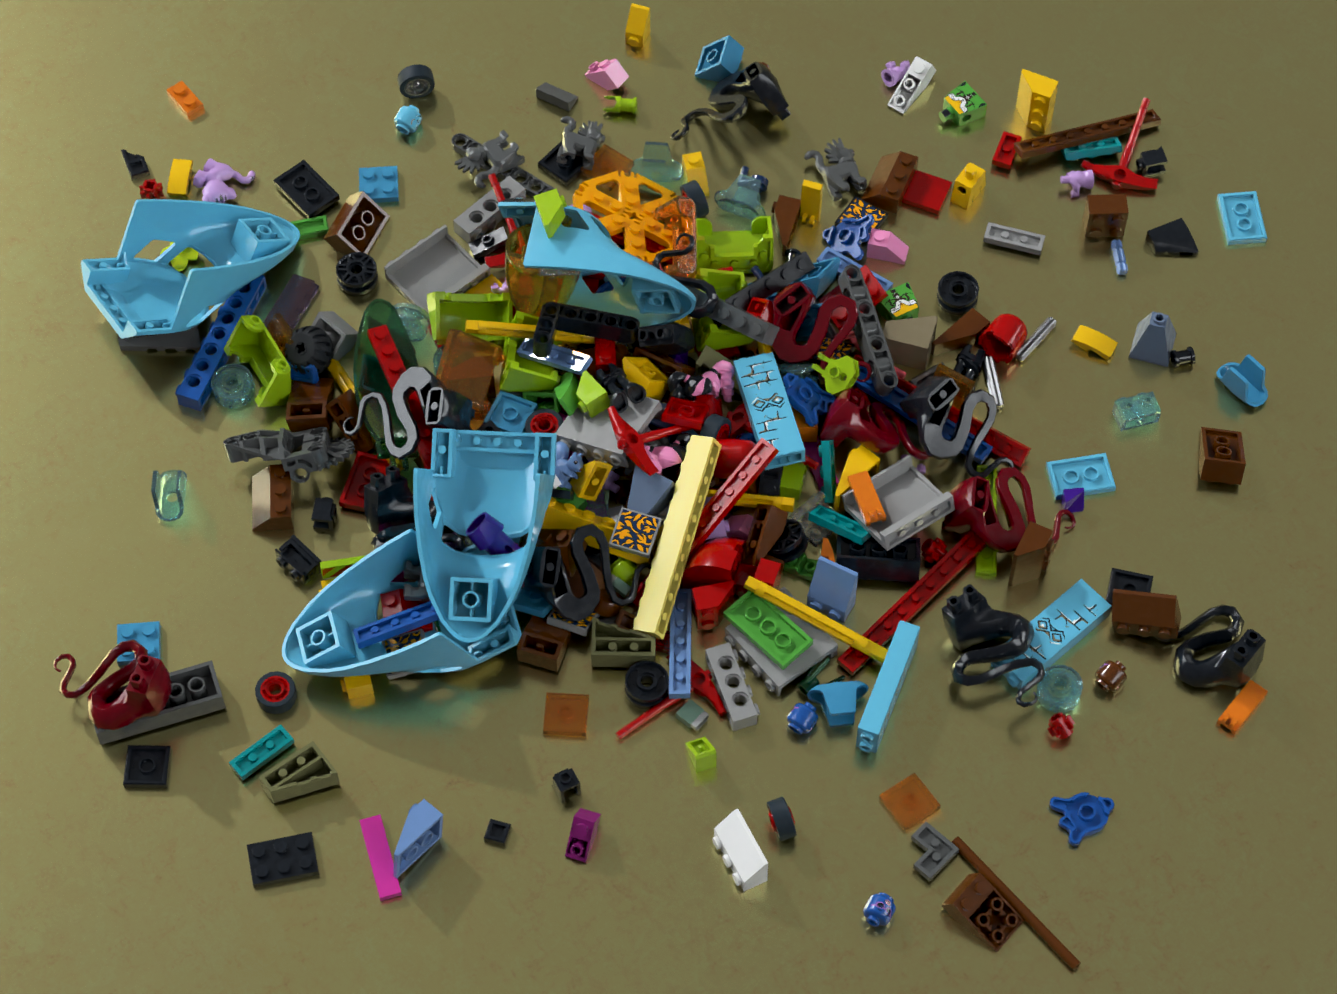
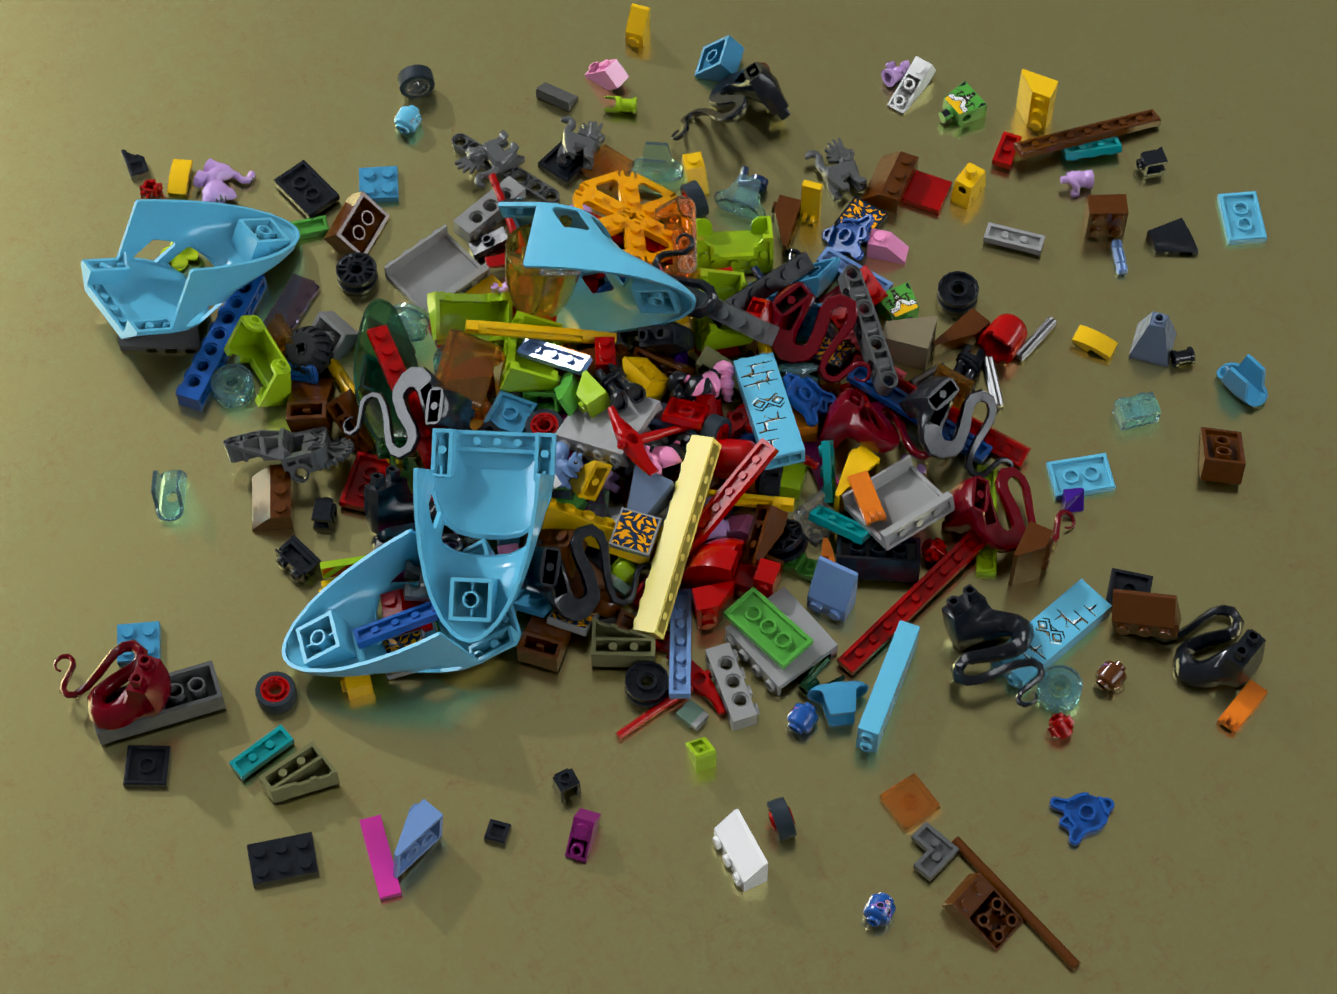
(185, 99): orange plate -> none
(488, 535): dark purple piece -> none
(551, 210): lime slope -> none
(566, 714): clear orange plate -> none
(581, 321): black beam -> none
(816, 619): yellow piece -> none
(837, 371): lime hinge -> none
(1119, 175): red piece -> none

